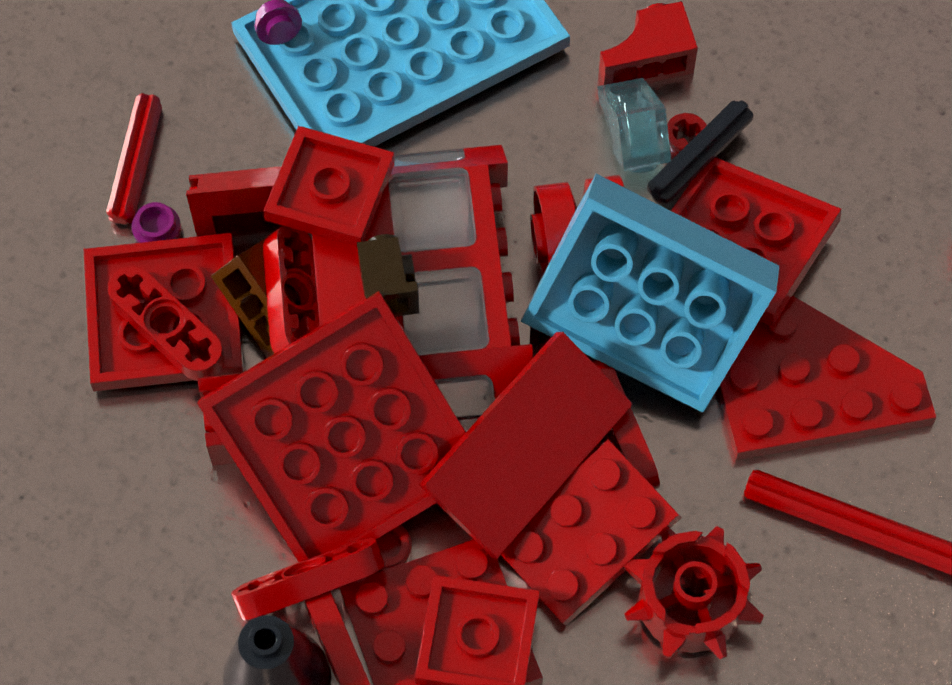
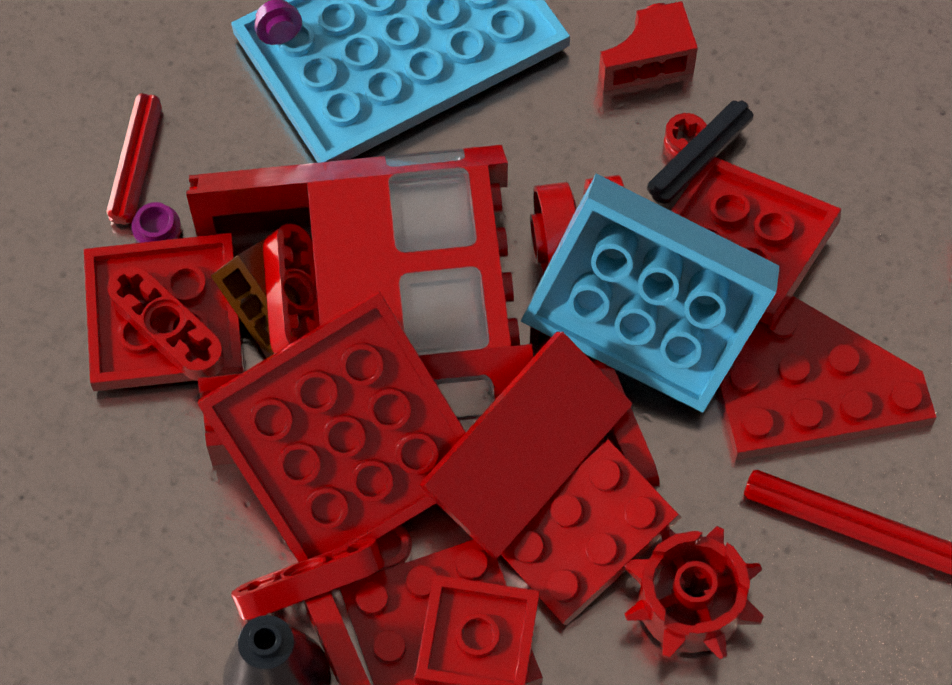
(329, 186): red plate -> none
(390, 273): dark brown brick -> none
(635, 125): clear light blue arch -> none

